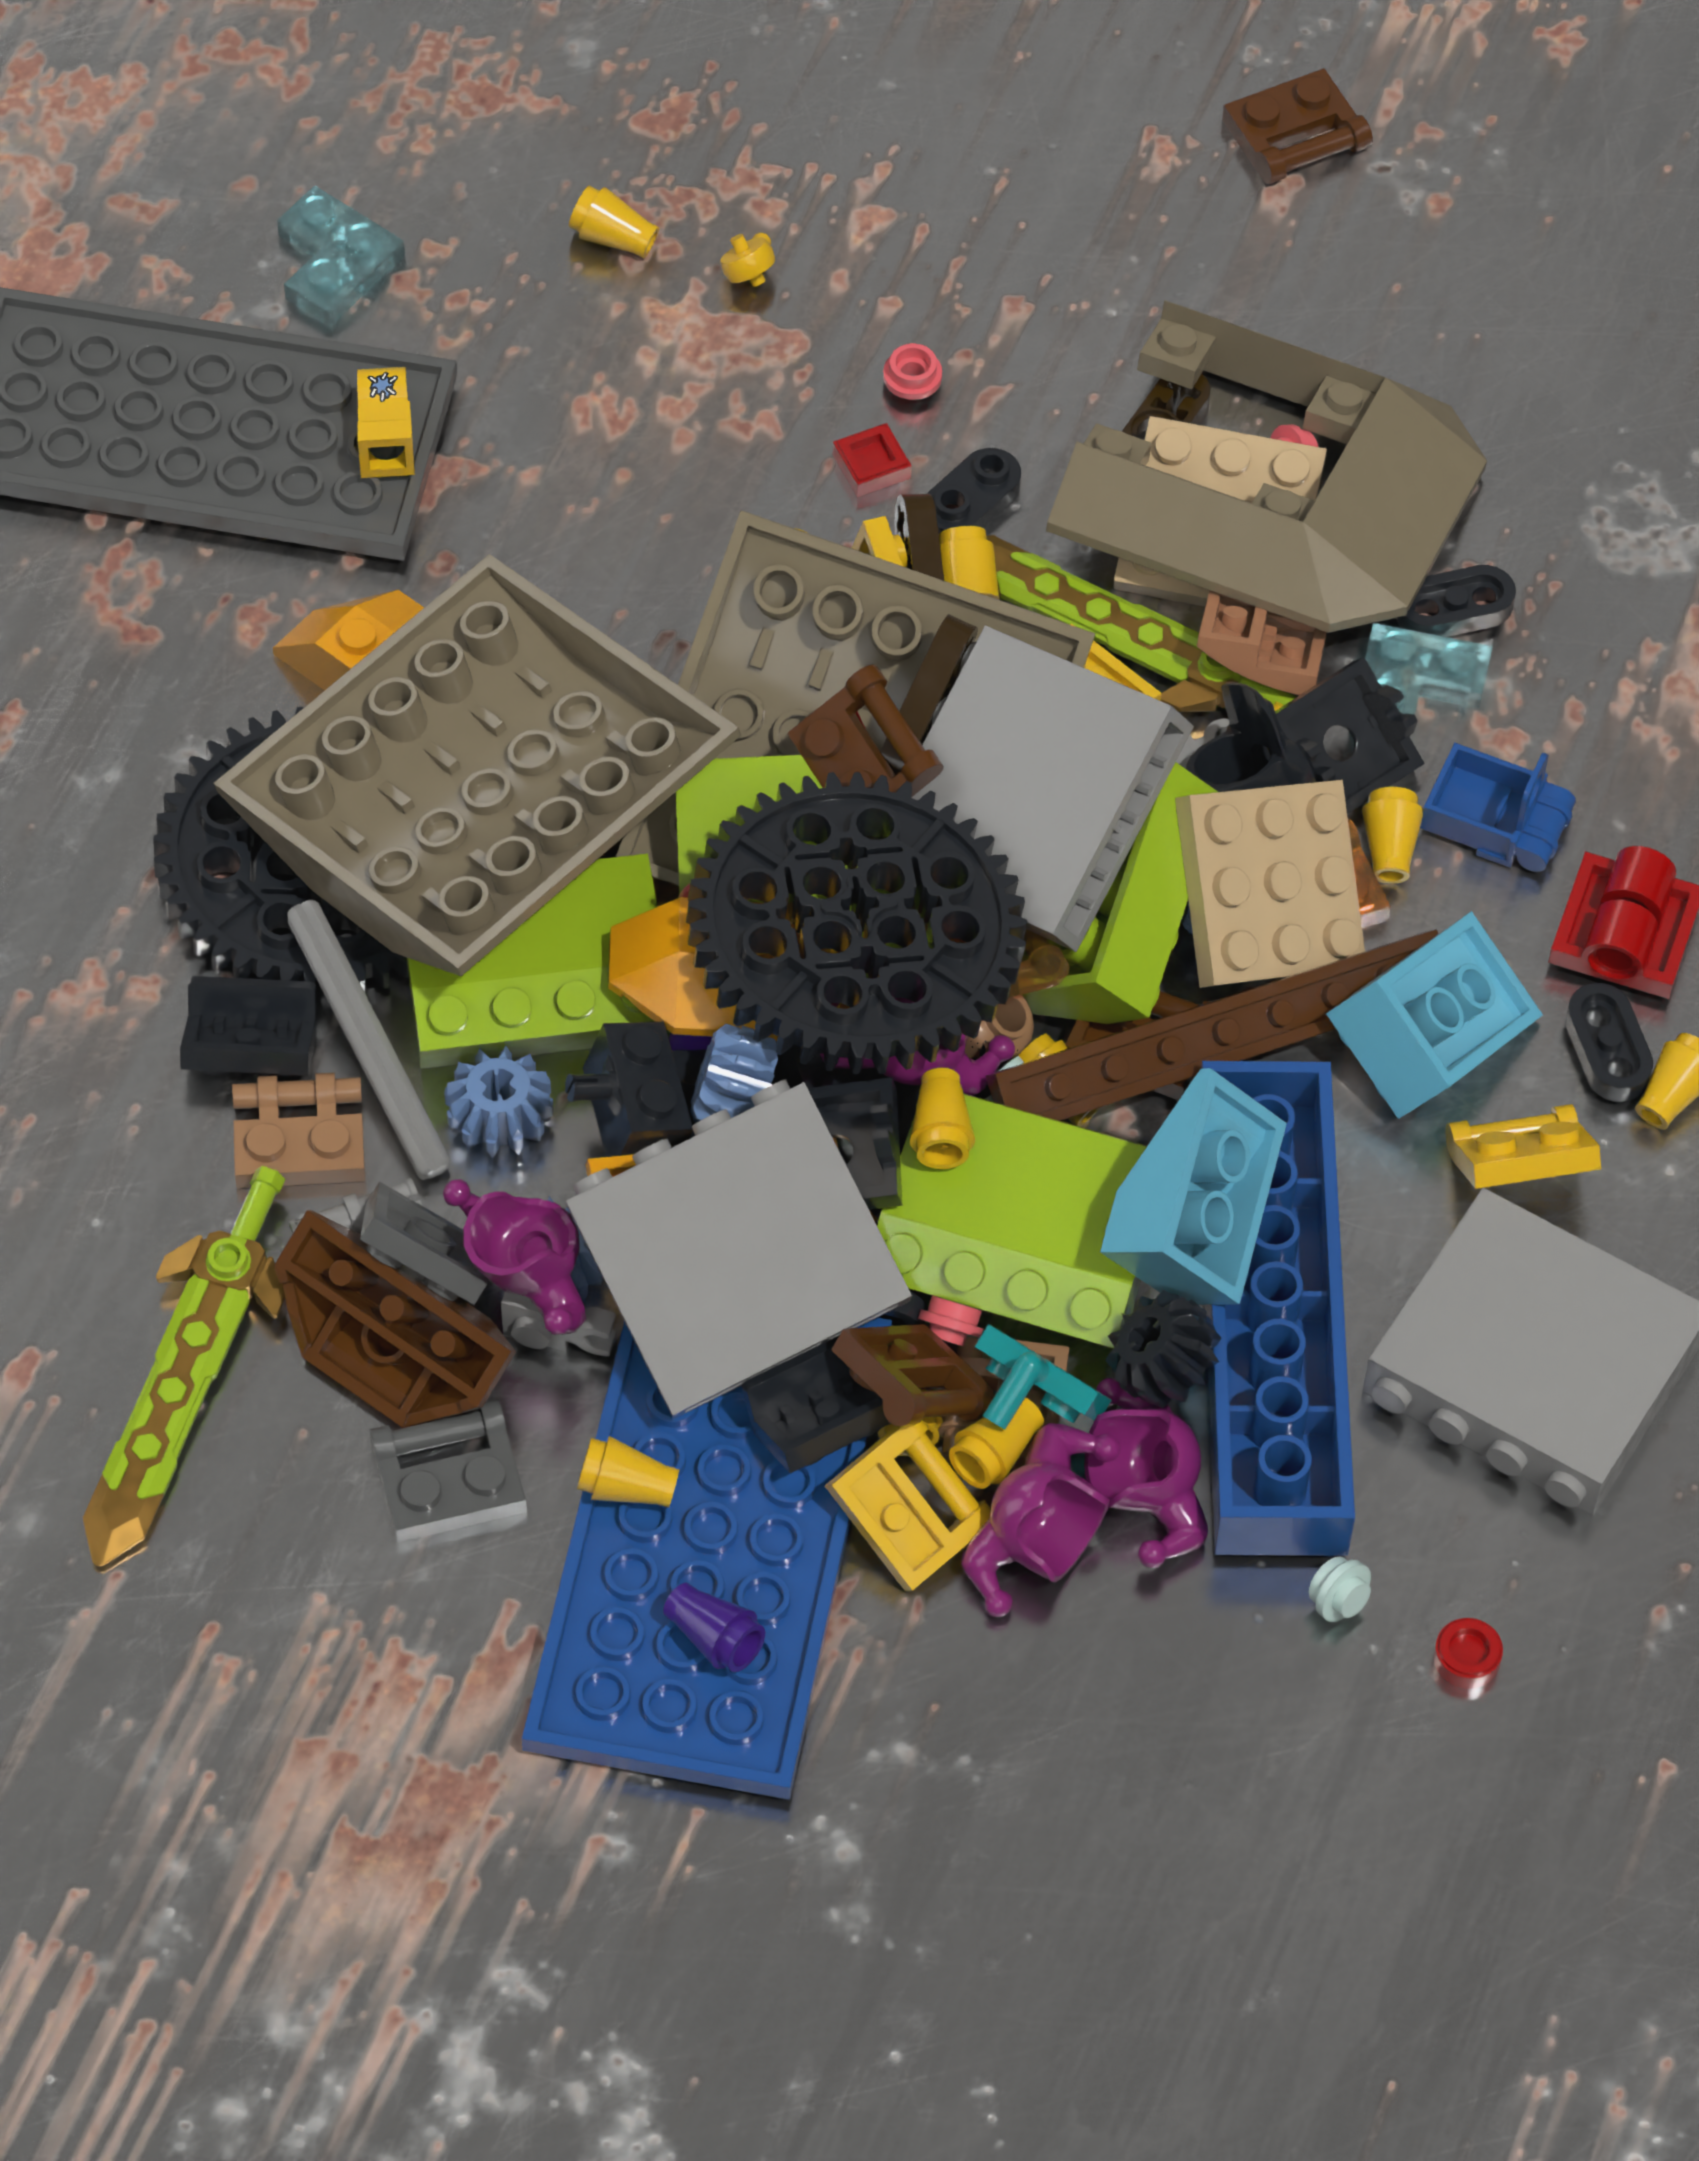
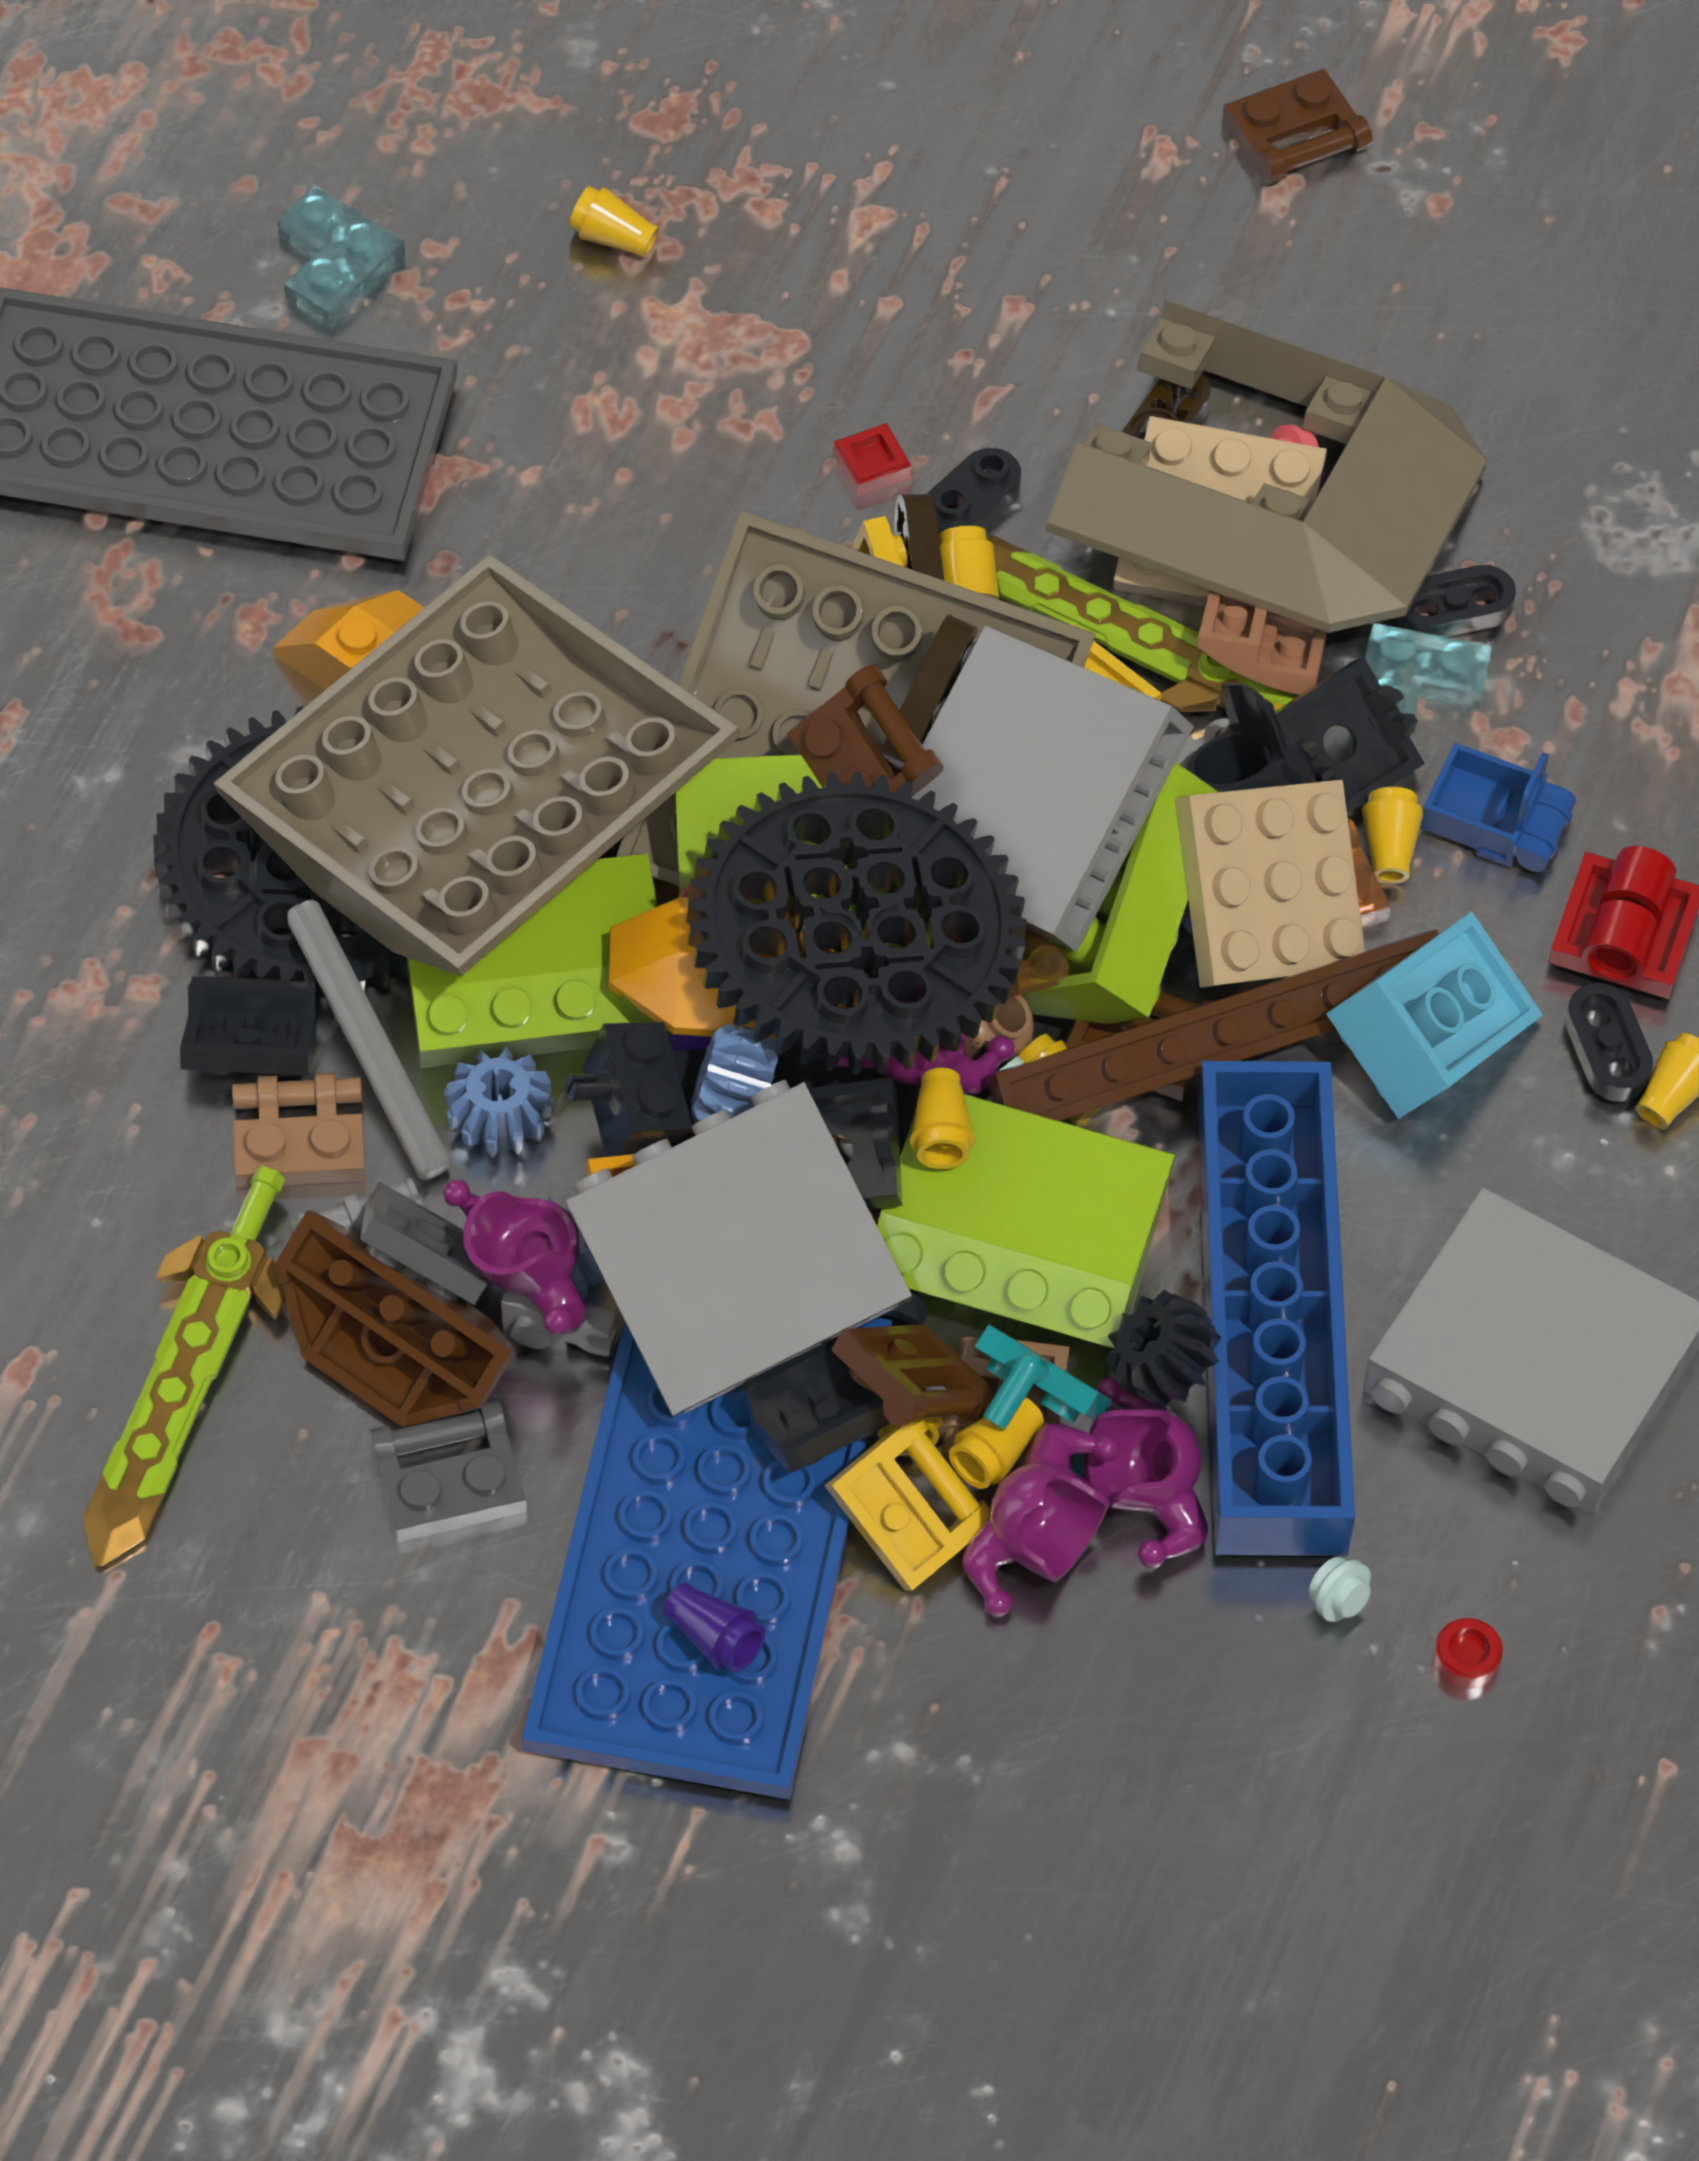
(384, 421): yellow leg -> none
(625, 1475): yellow cone -> none
(748, 259): yellow piece -> none
(908, 361): coral plate -> none
(952, 1320): coral plate -> none
(1198, 1194): medium azure slope -> none
(1522, 1148): yellow plate -> none

